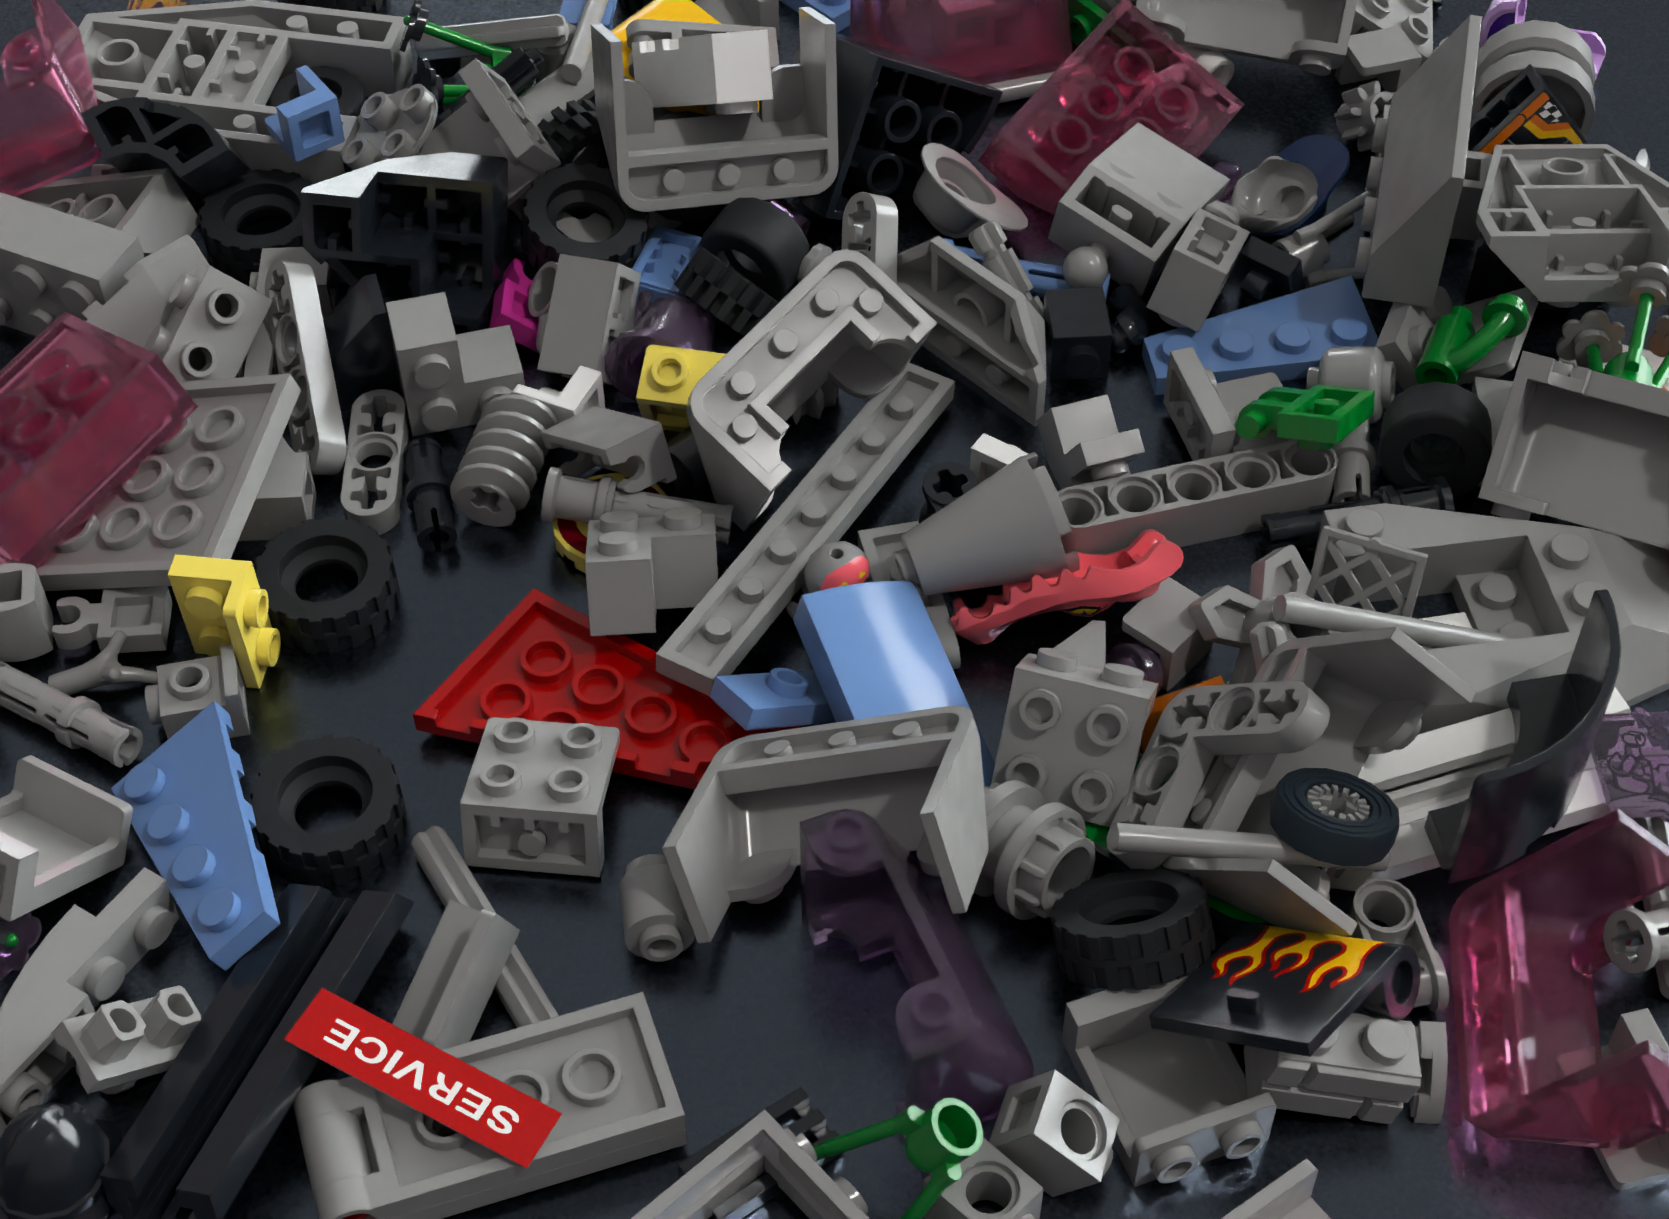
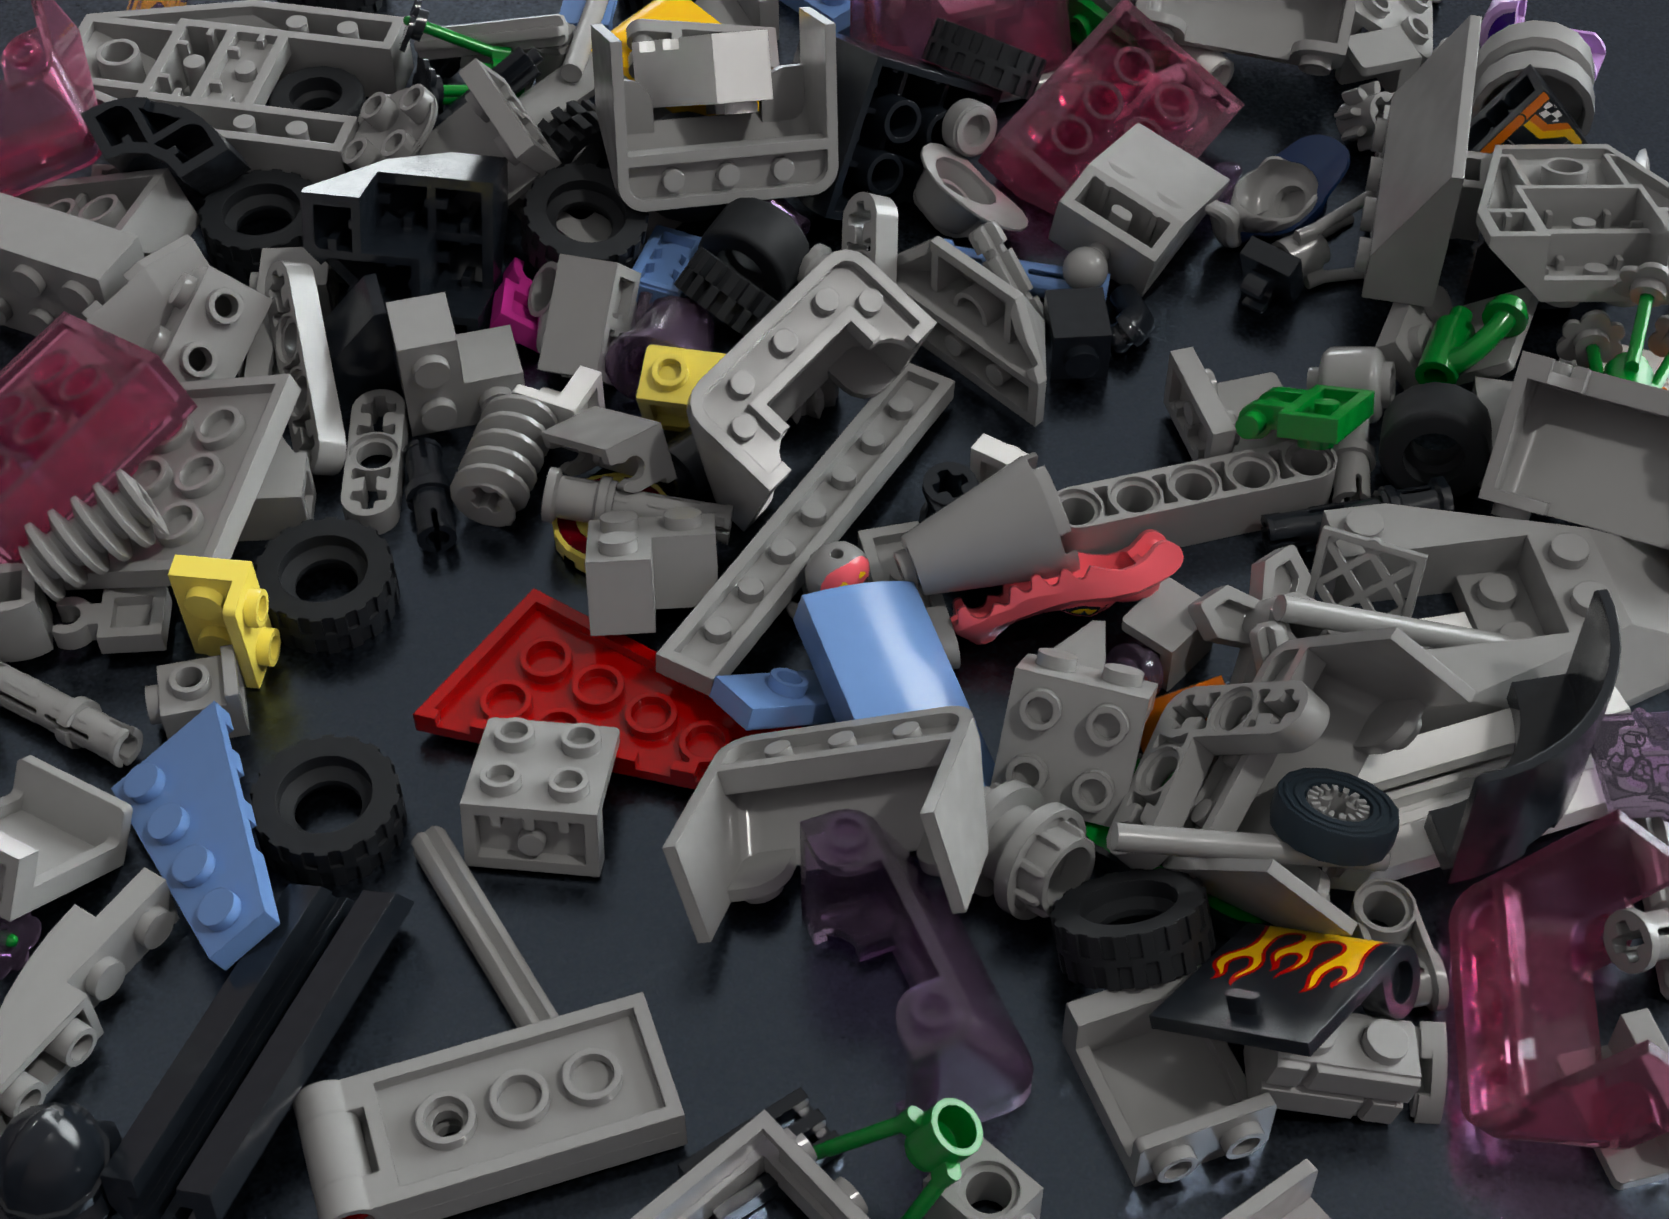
(90, 536): none -> light grey piece
(101, 671): light grey bar -> none
(128, 1039): light grey hips -> none
(309, 121): medium blue panel -> none
(424, 1077): red sticker -> none
(456, 976): light grey panel -> none
(653, 910): light grey brick -> none
(969, 127): none -> light grey tile
(984, 58): none -> black tyre
(1055, 1133): light grey brick -> none
(1085, 442): light grey brick -> none
(1197, 270): light grey brick -> none
(1271, 336): medium blue wing -> none

